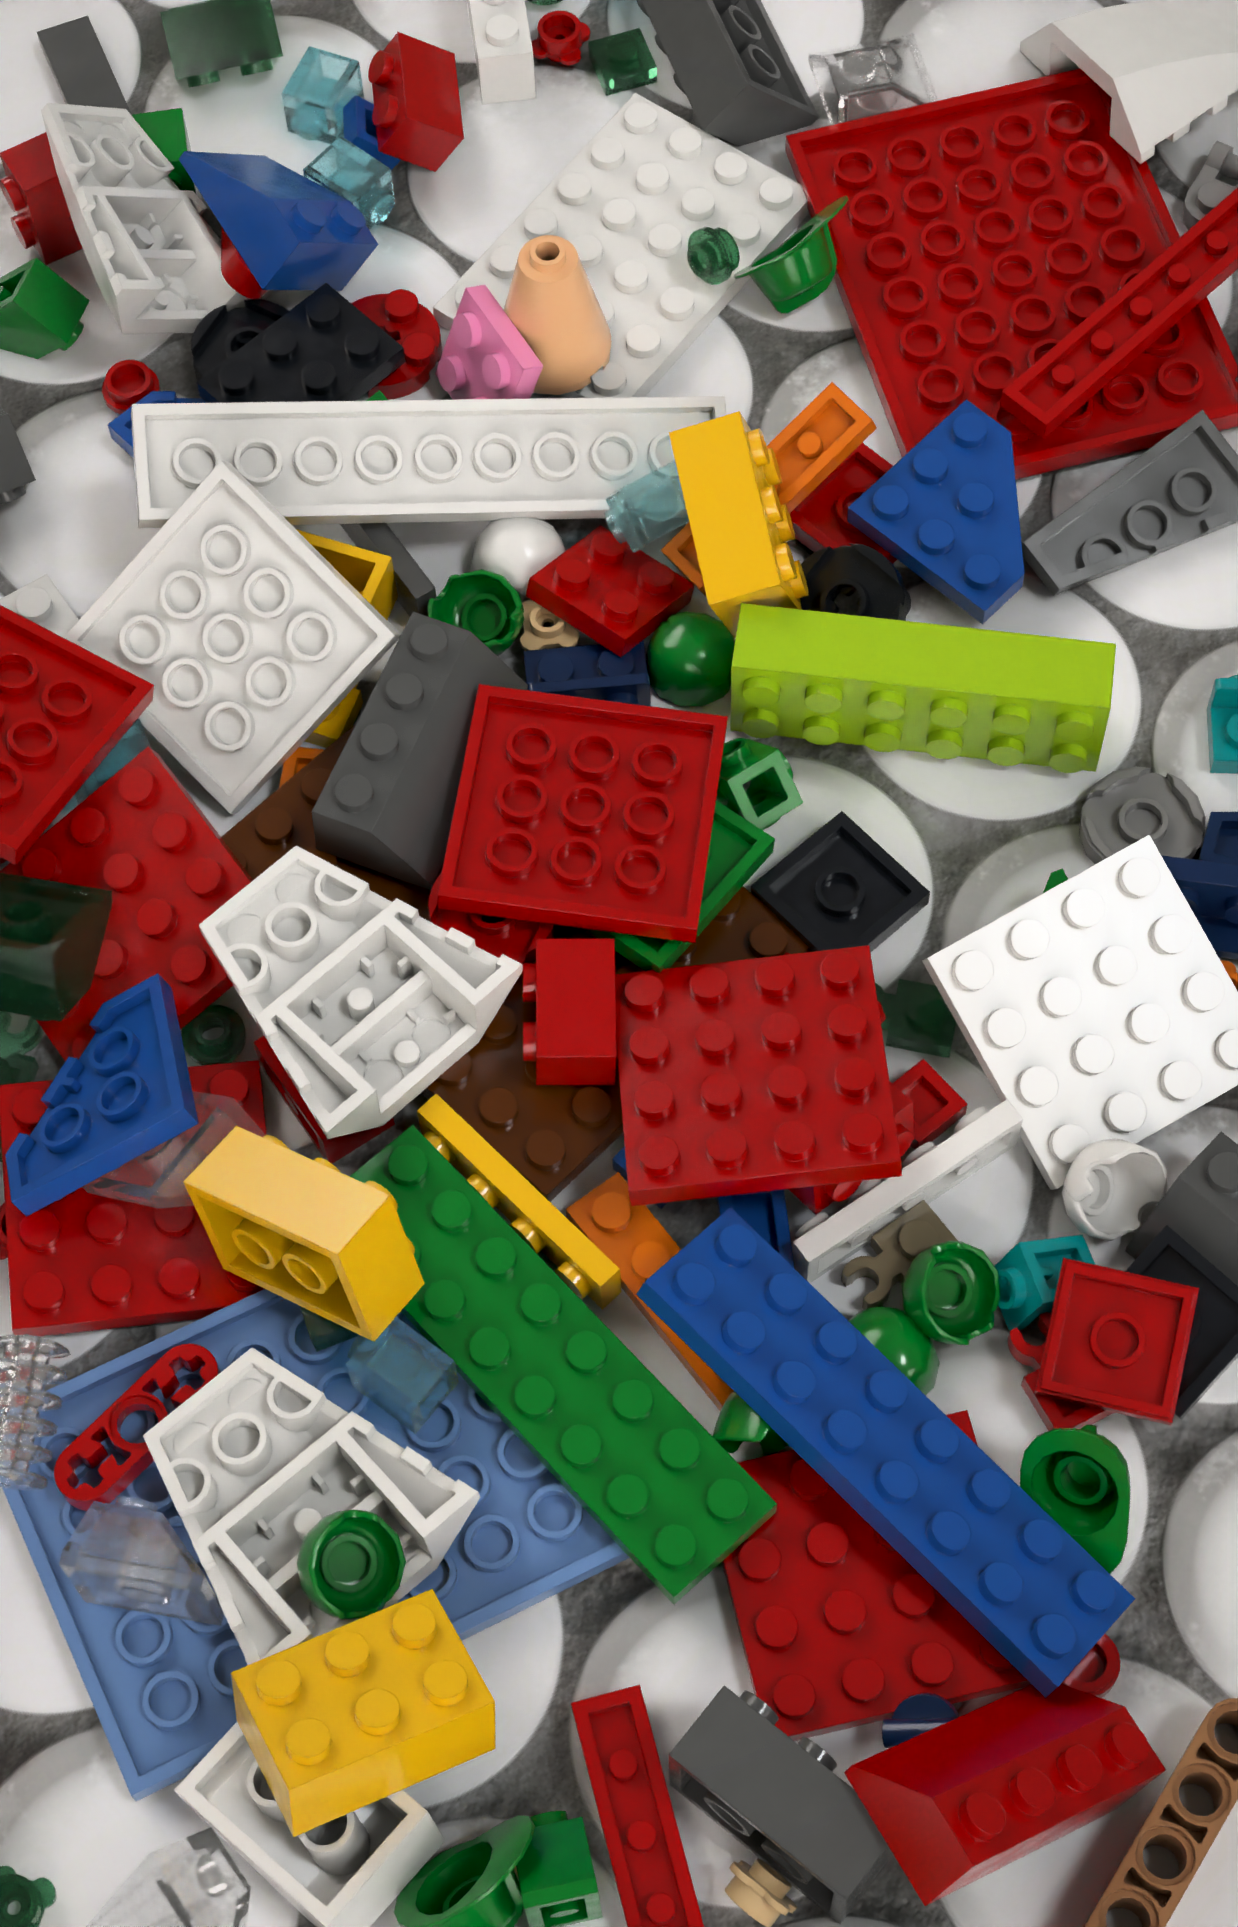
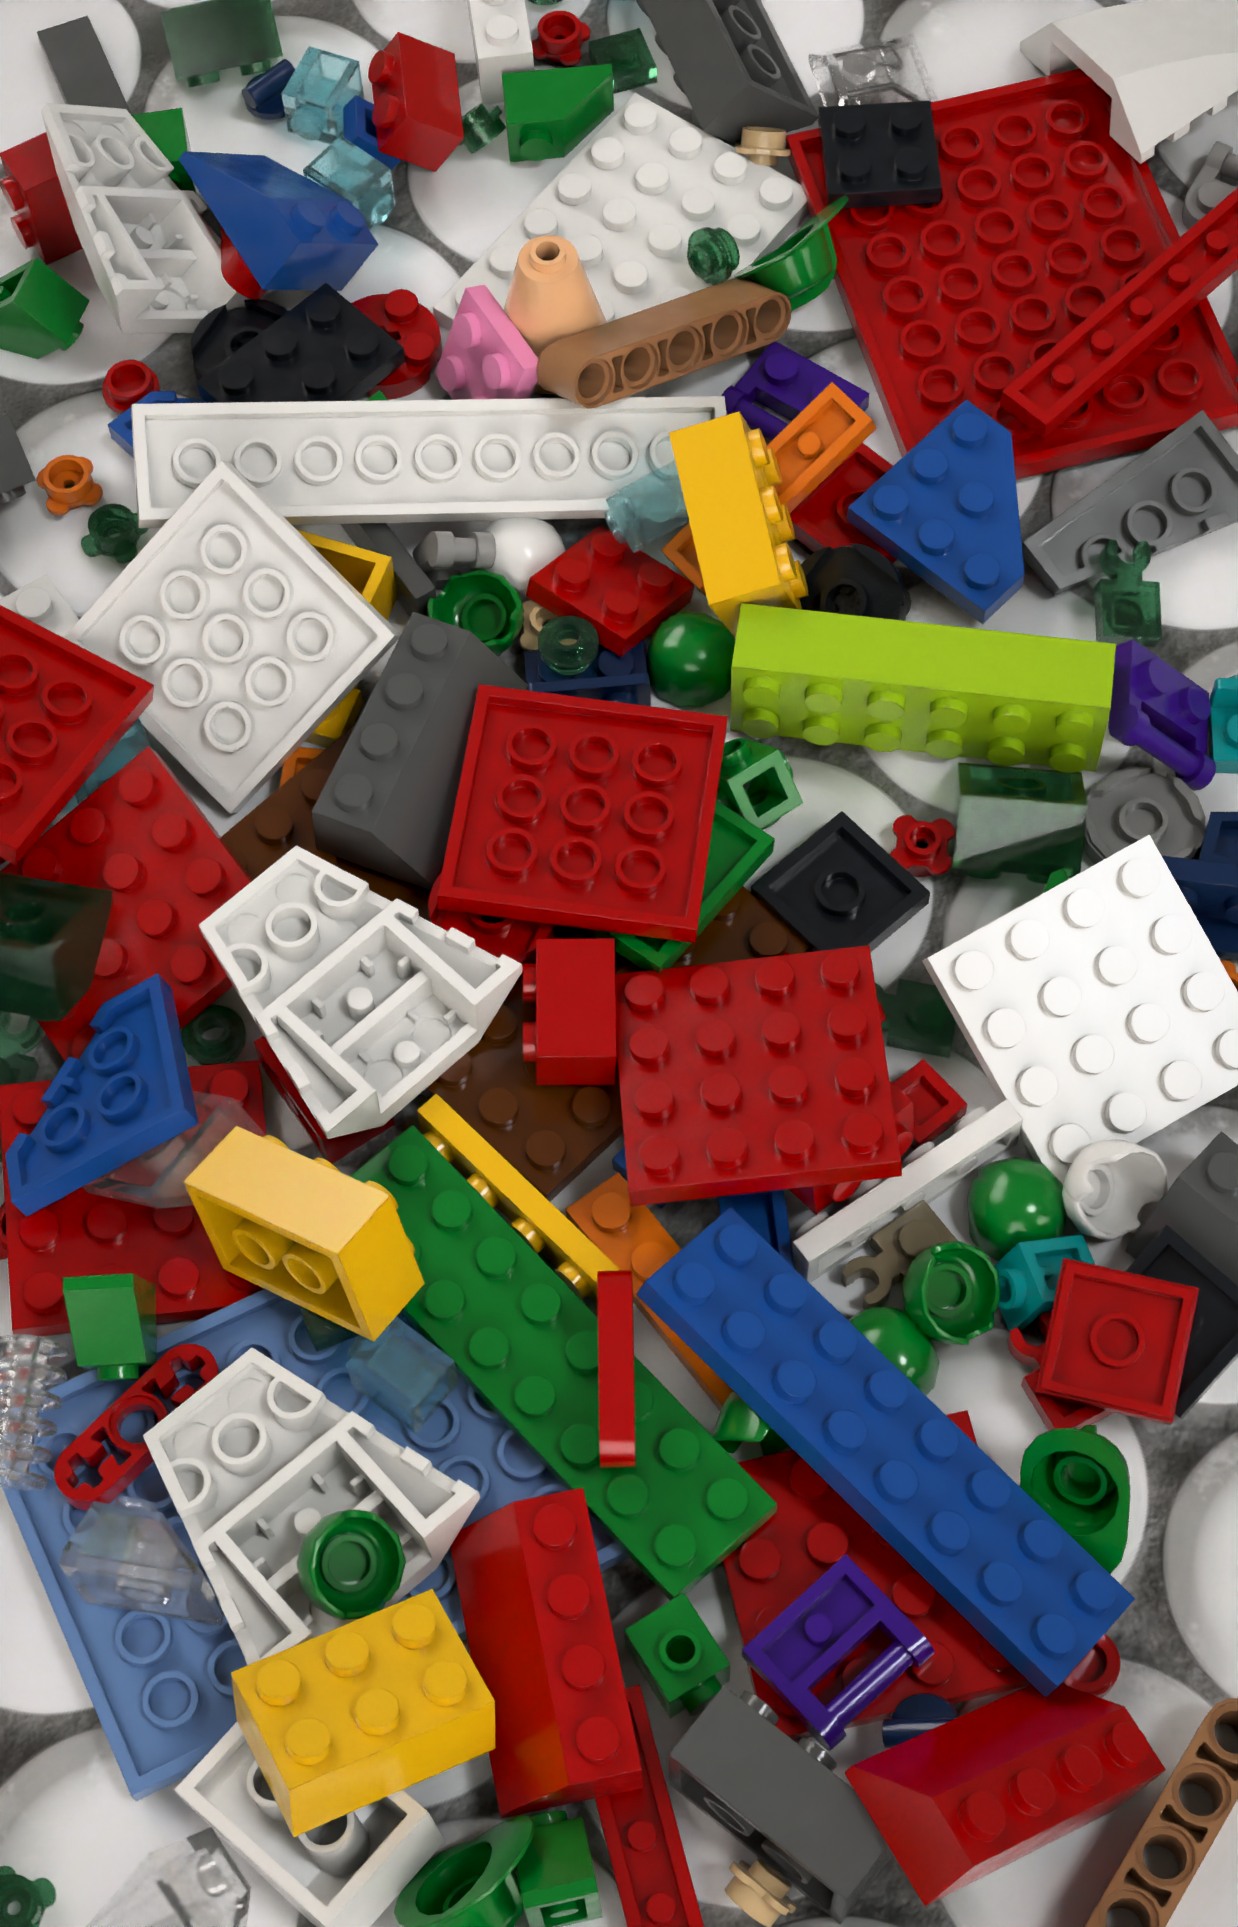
(68, 471): none -> orange plate
(108, 521): none -> clear green plate
(112, 1324): none -> green slope
(264, 91): none -> dark blue plate
(446, 555): none -> light grey plate
(481, 127): none -> clear green plate
(546, 1654): none -> red slope
(554, 109): none -> green slope
(568, 658): none -> clear green plate
(616, 1369): none -> red beam
(663, 342): none -> medium nougat beam
(678, 1657): none -> green brick
(762, 144): none -> tan plate
(785, 385): none -> dark purple plate
(819, 1634): none -> dark purple plate
(880, 154): none -> black plate
(920, 861): none -> red plate
(1014, 1204): none -> green hair
(1018, 821): none -> clear green slope
(1125, 603): none -> clear green plate
(1161, 713): none -> dark purple plate

